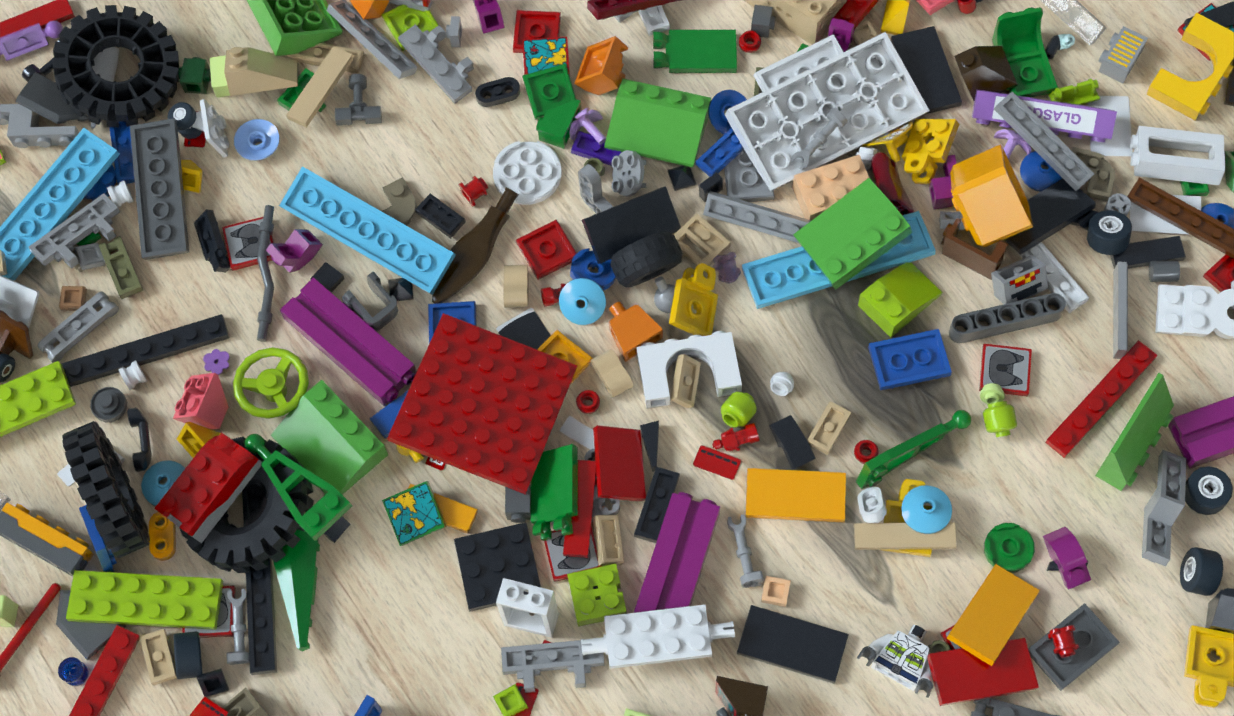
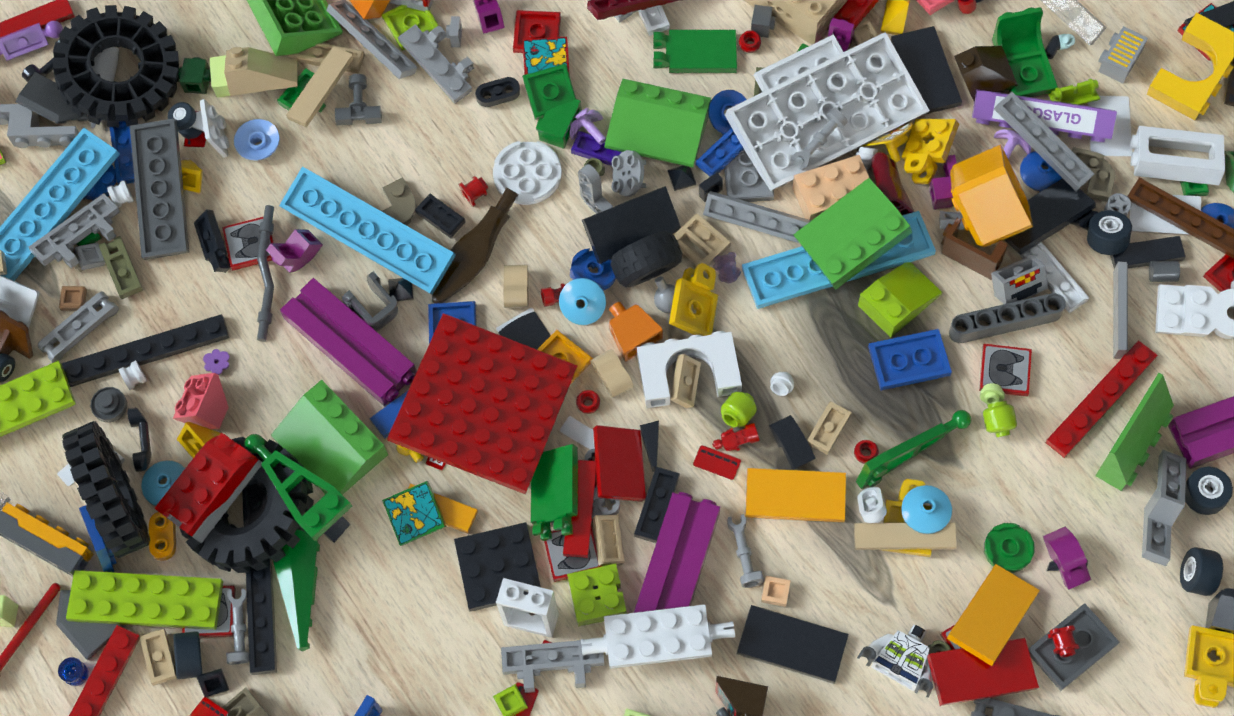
(270, 383): lime piece -> none
(328, 277): black tile -> none
(517, 505): dark grey brick -> none
(546, 249): red tile -> none
(602, 67): orange brick -> none

